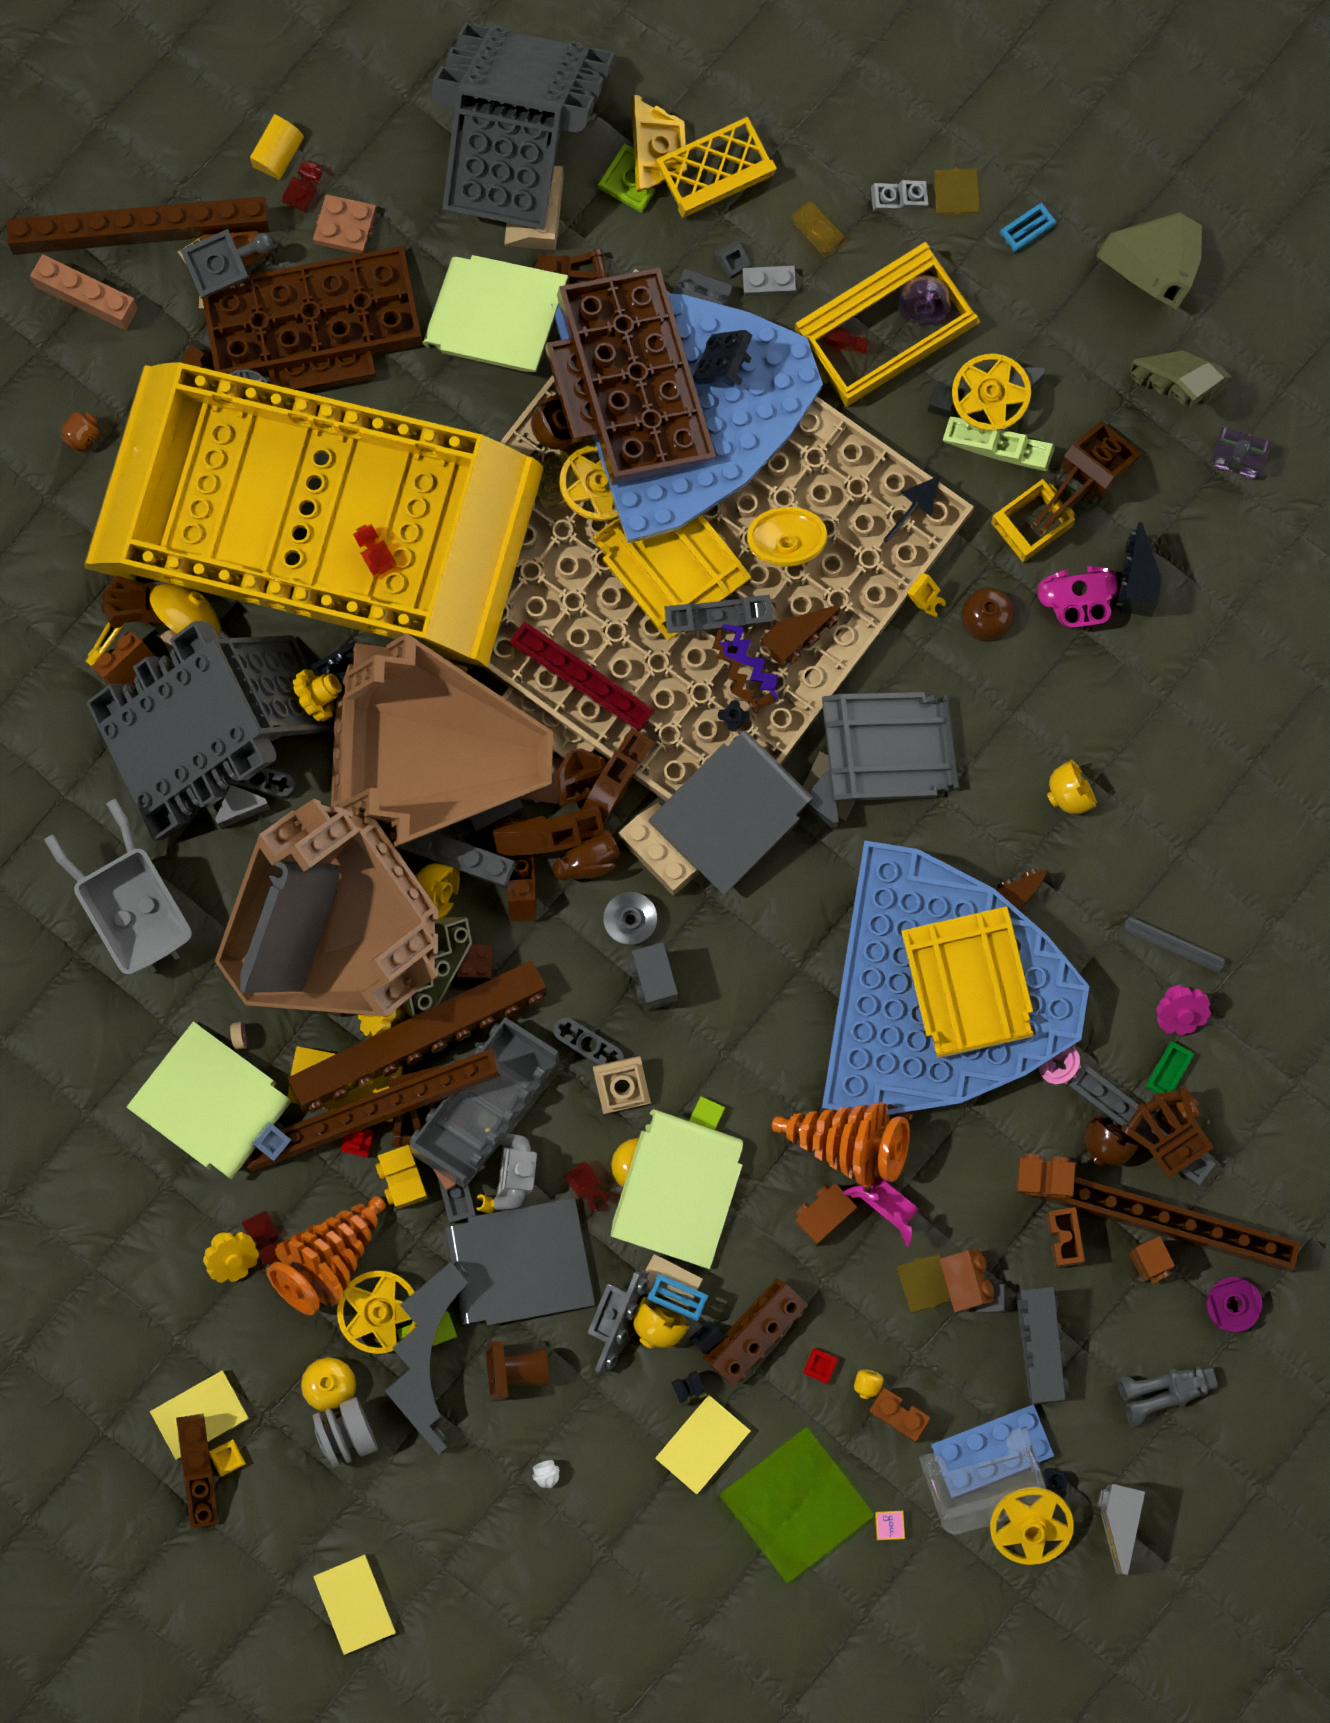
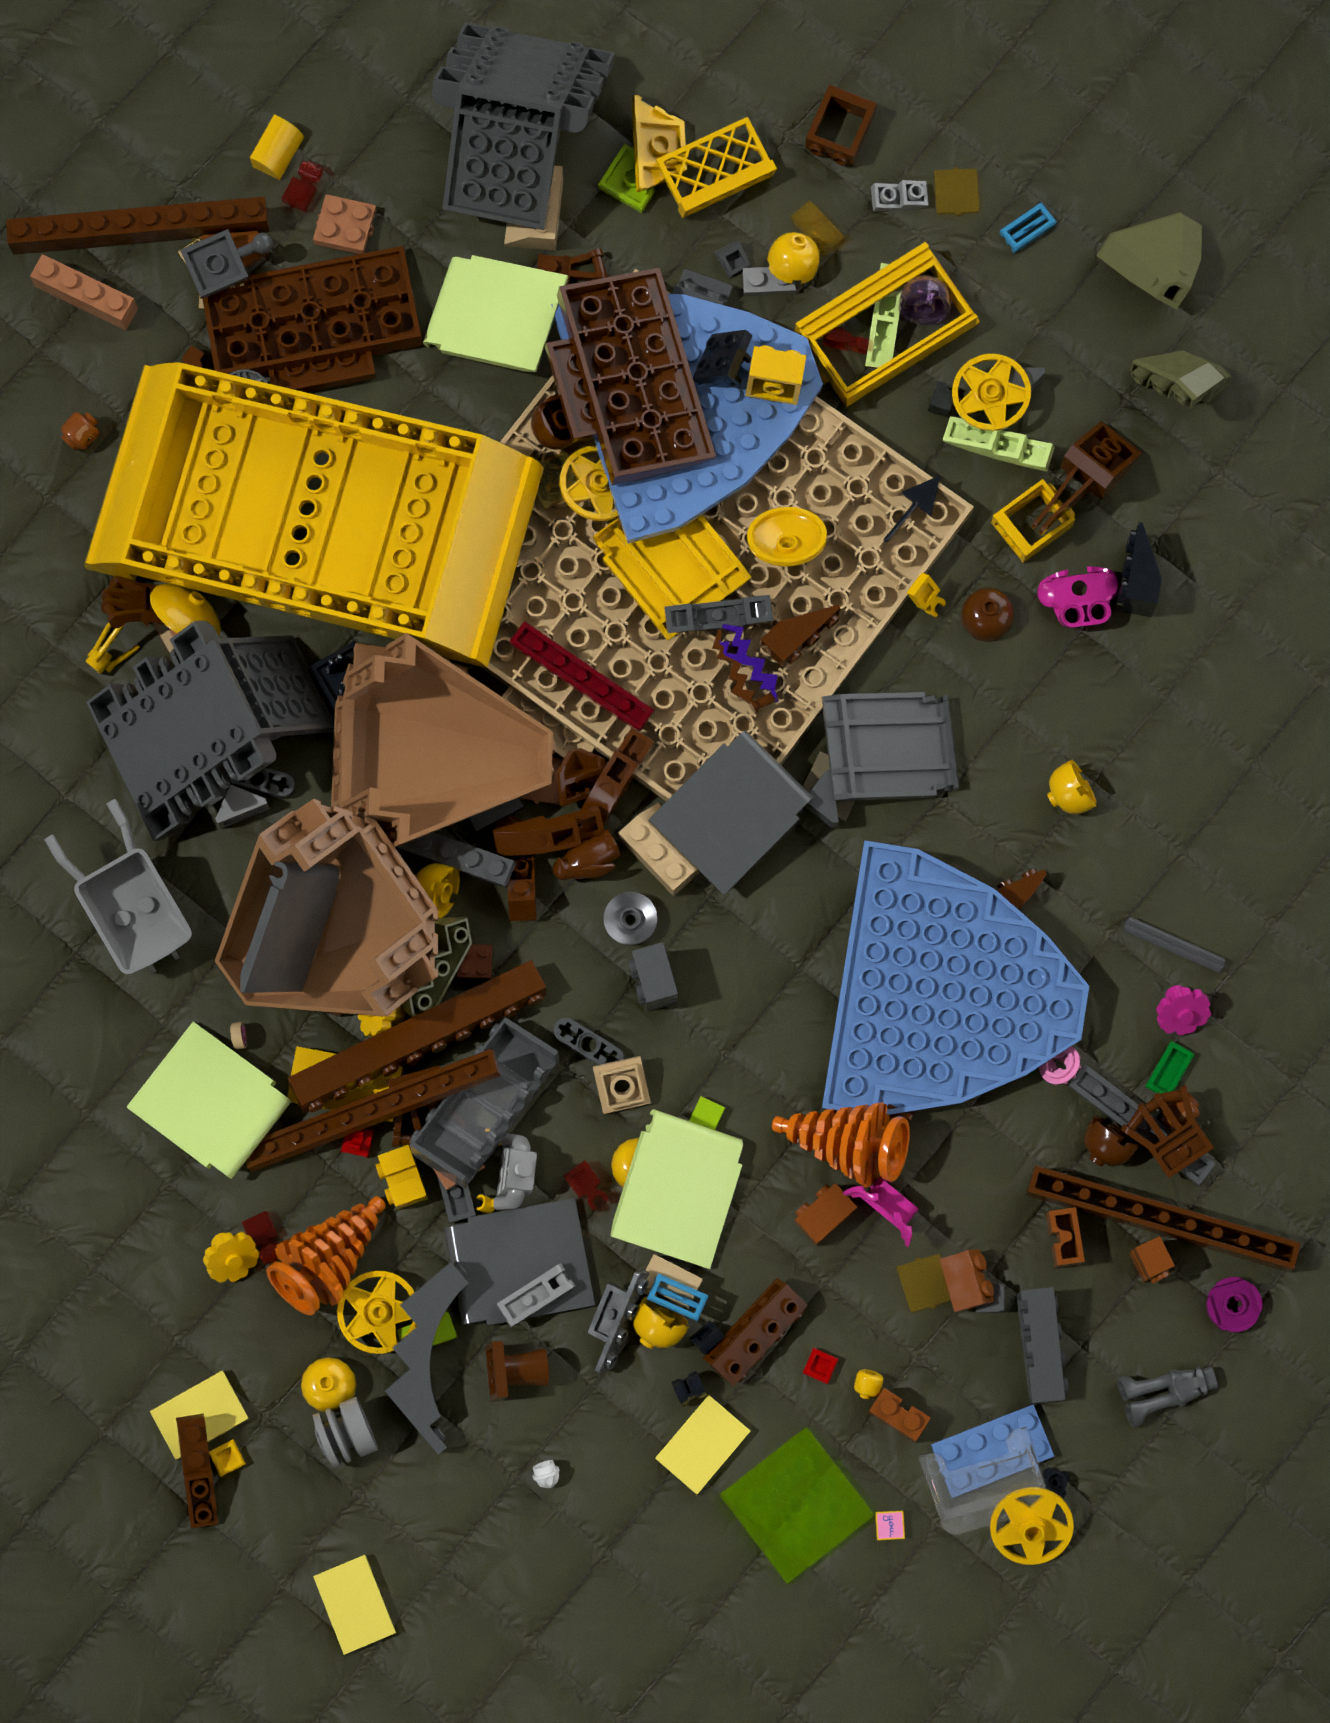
(118, 666): dark orange brick -> none
(271, 1141): sand blue plate -> none
(317, 693): yellow plant -> none
(377, 555): clear red plate -> none
(534, 1295): none -> light grey plate
(733, 723): black plate -> none
(775, 375): none -> yellow brick
(793, 258): none -> yellow cylinder
(851, 104): none -> reddish brown window
(883, 329): none -> yellowish green slope
(969, 982): yellow piece -> none
(1045, 1177): dark orange brick -> none
(1120, 1519): light grey slope -> none
(1240, 452): clear purple piece -> none

